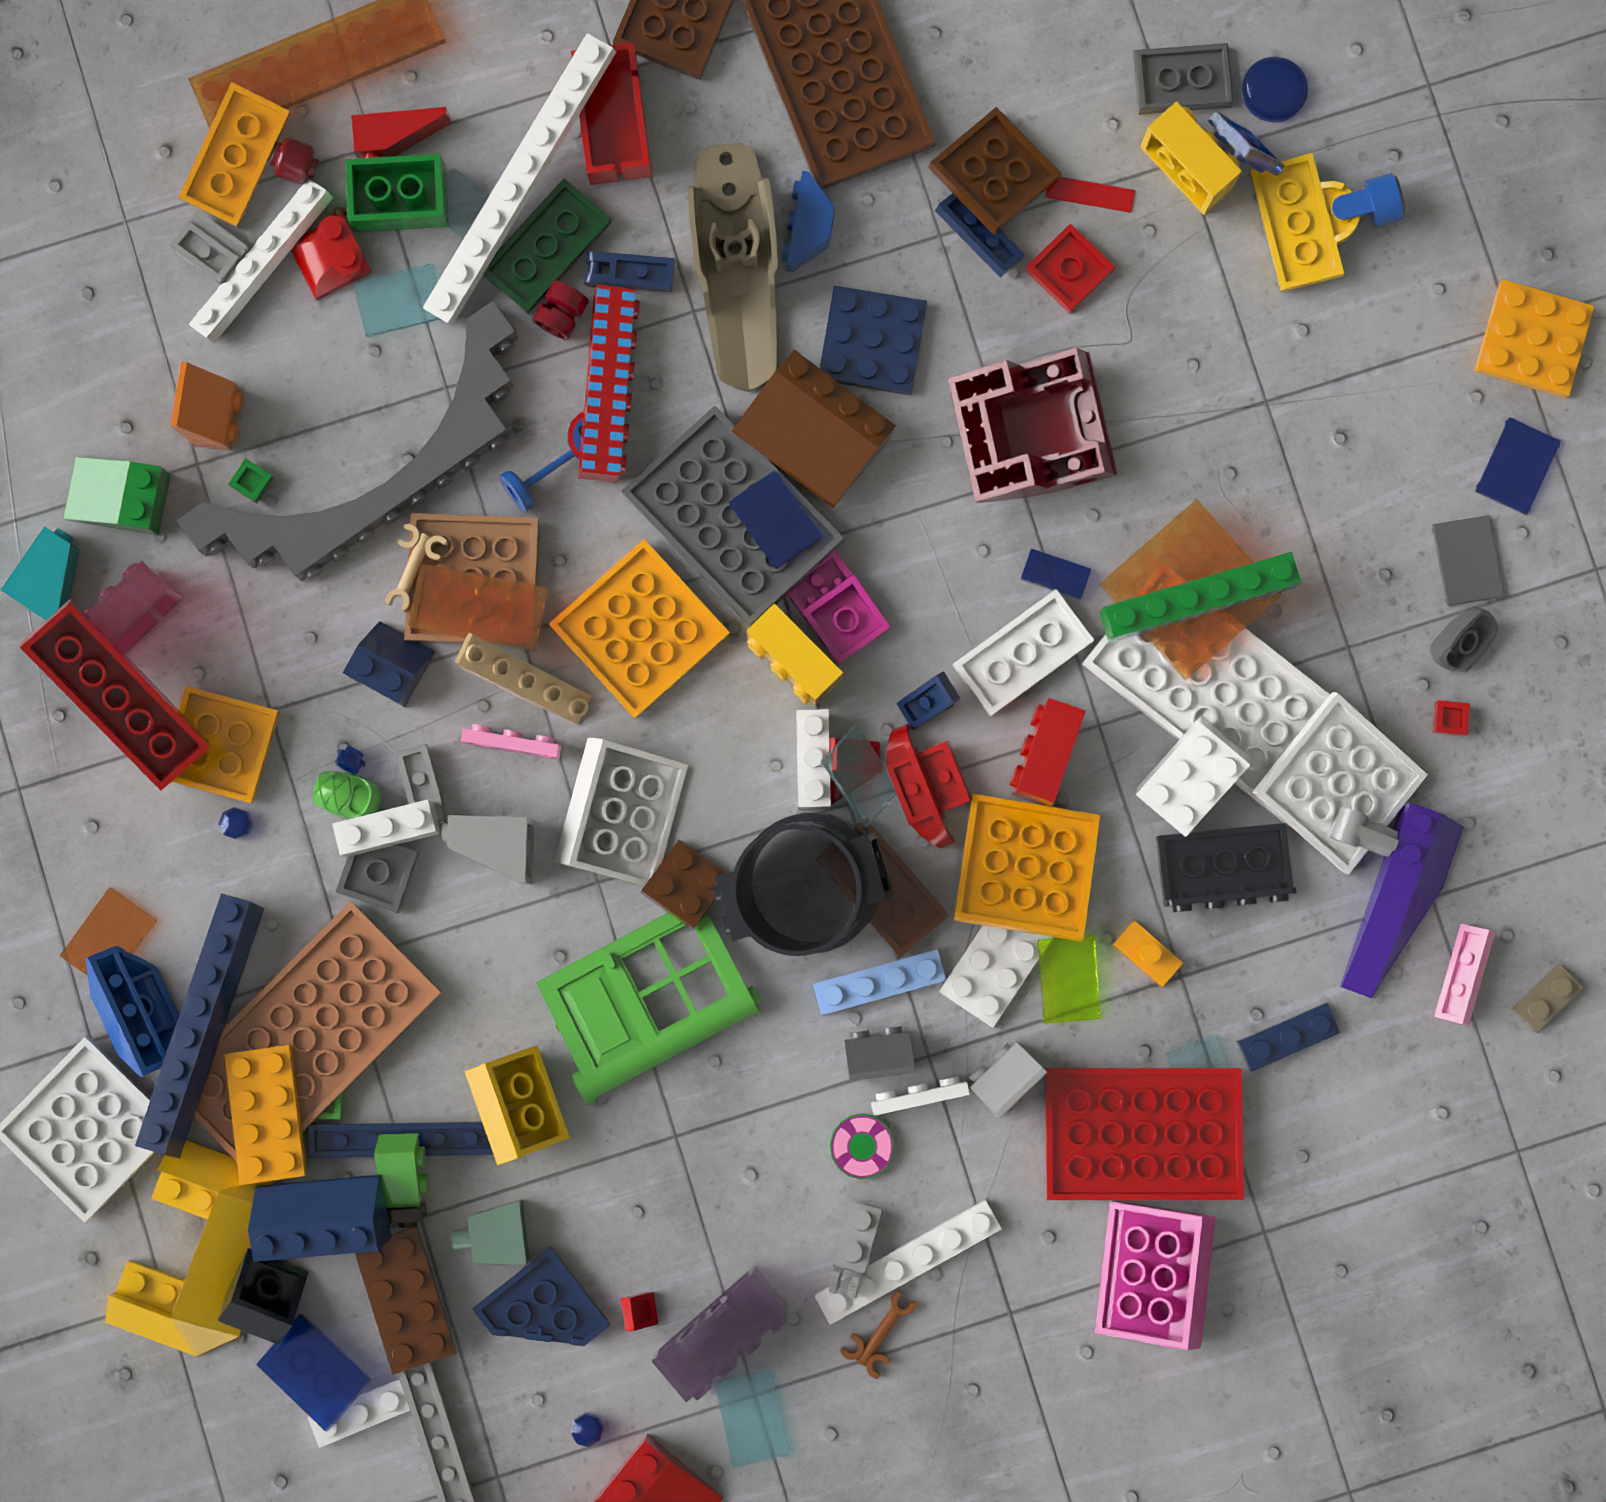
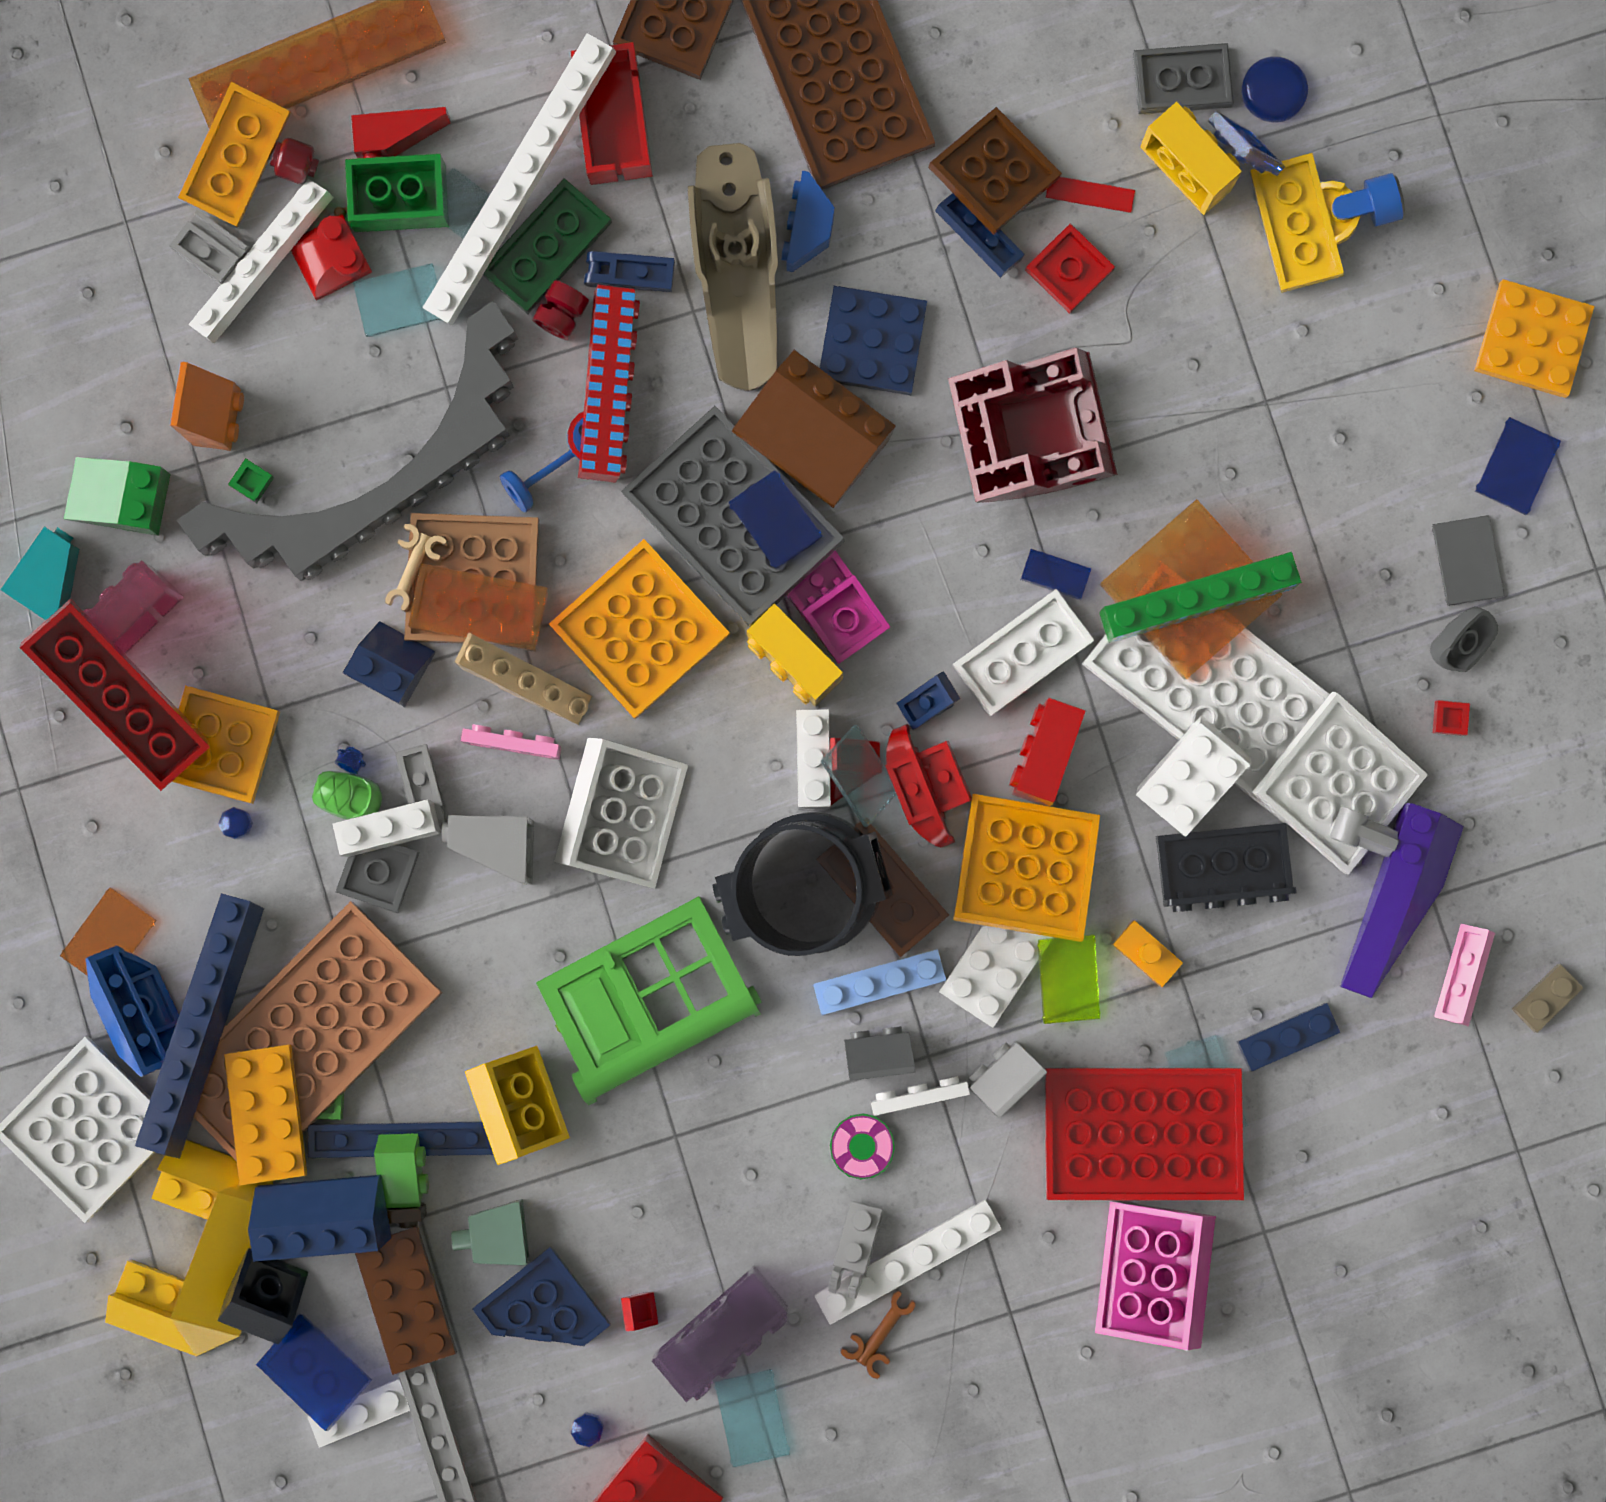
(683, 884): reddish brown plate -> none

